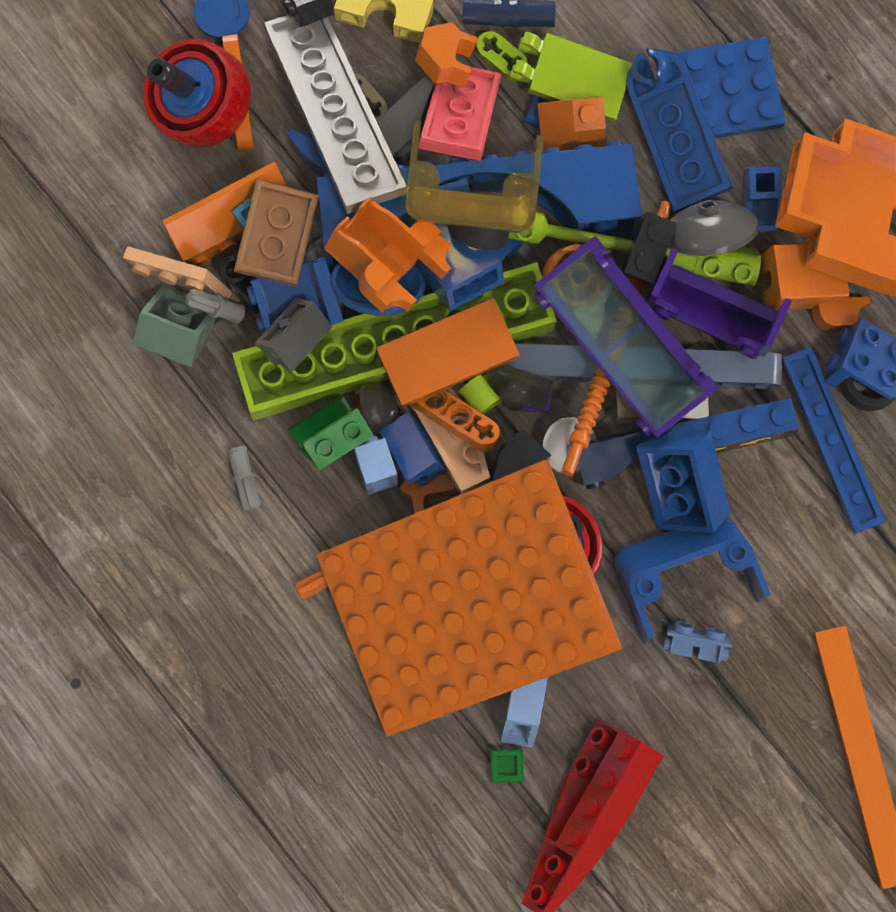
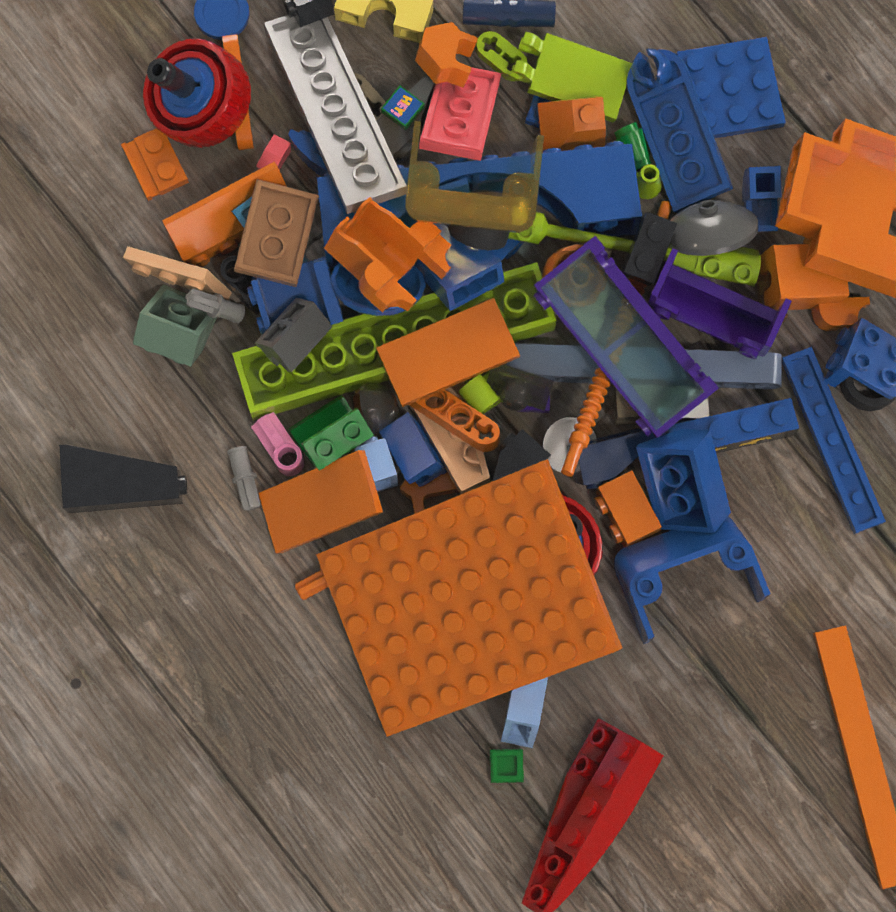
(111, 481): none -> black slope
(155, 163): none -> orange plate
(276, 150): none -> coral piece
(277, 443): none -> bright pink piece
(320, 502): none -> orange tile
(402, 107): none -> tile
(627, 509): none -> orange brick
(633, 135): none -> green cone
(649, 187): none -> lime cone
(685, 637): medium blue hinge -> none

